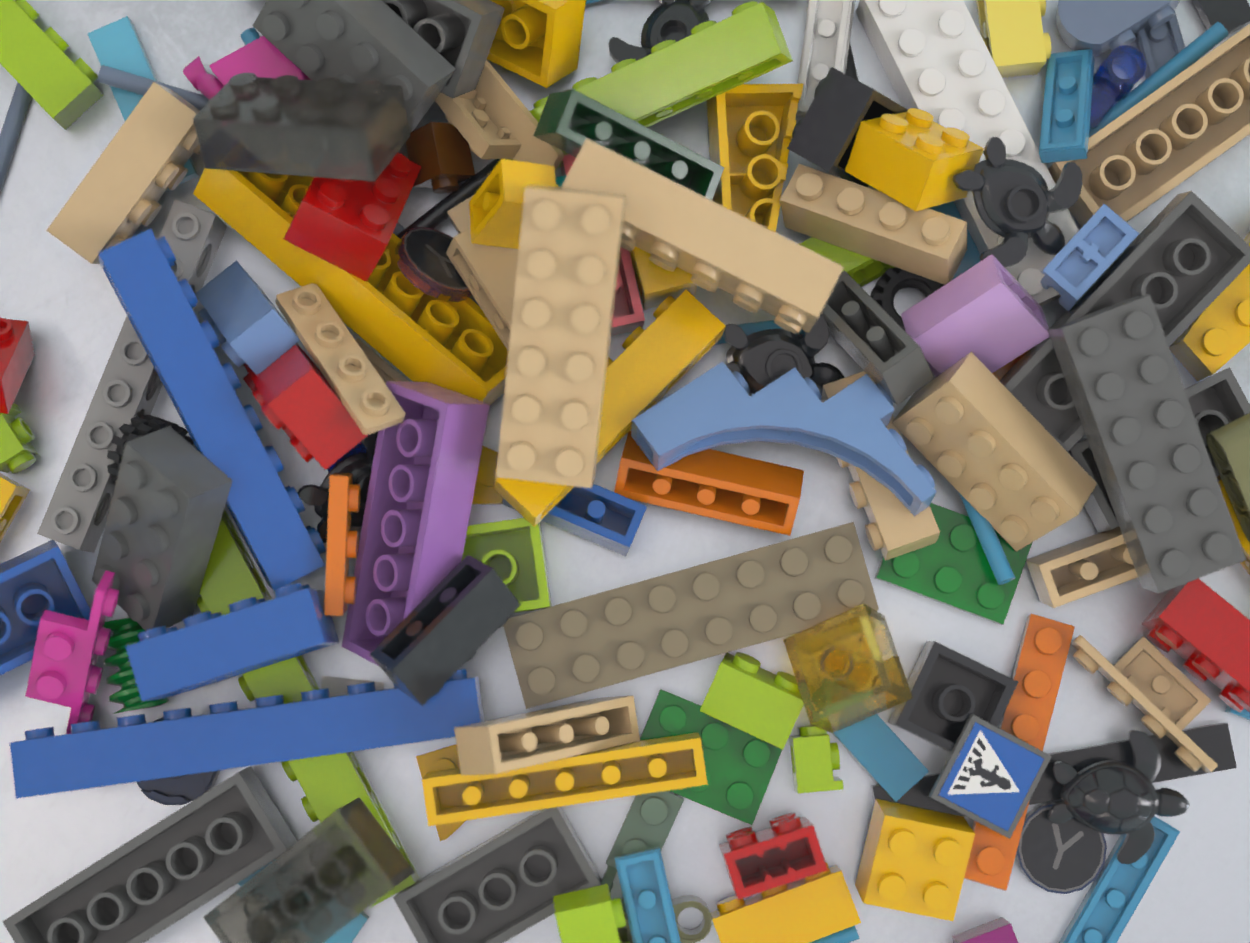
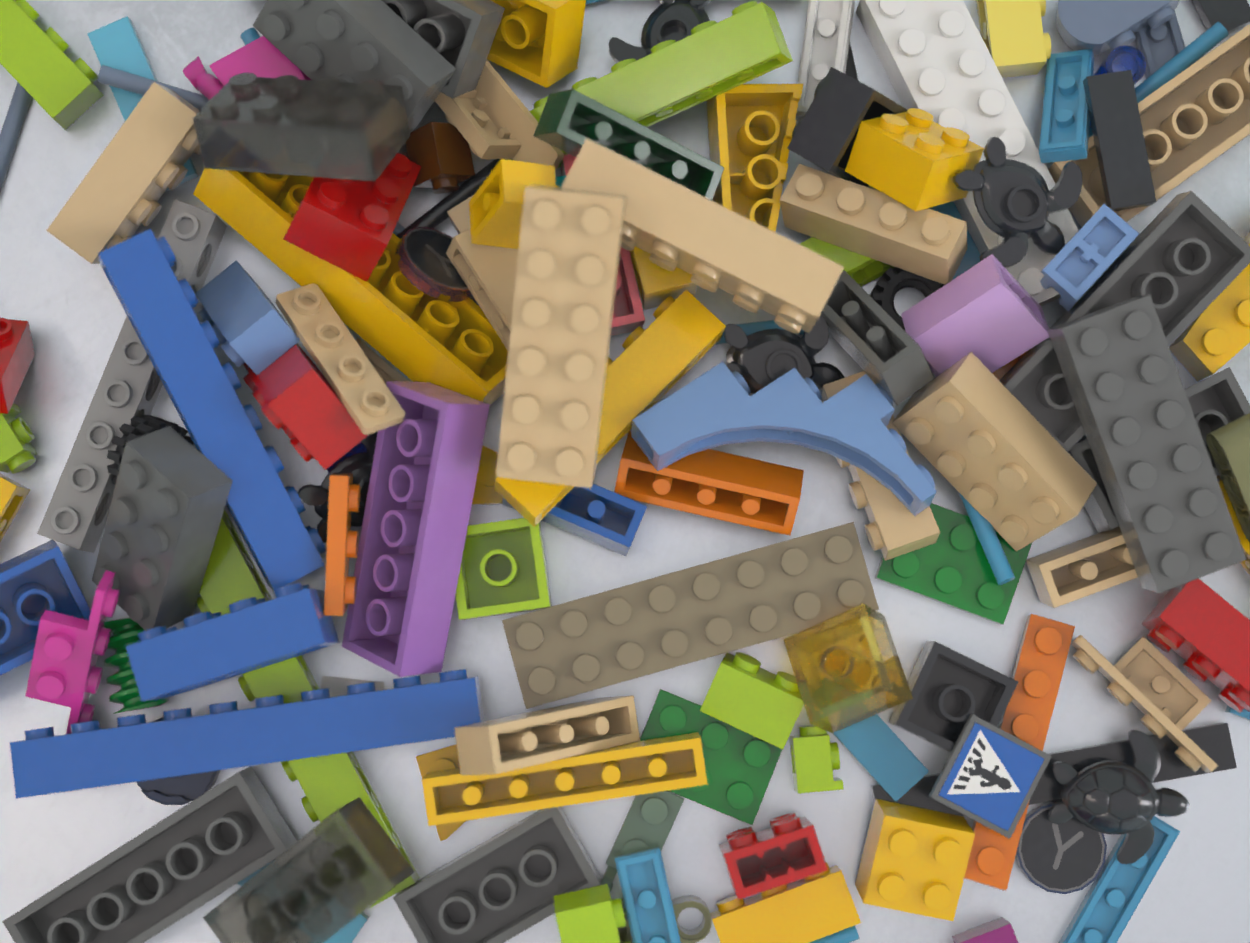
(445, 629): black brick -> none
(1119, 140): none -> black tile

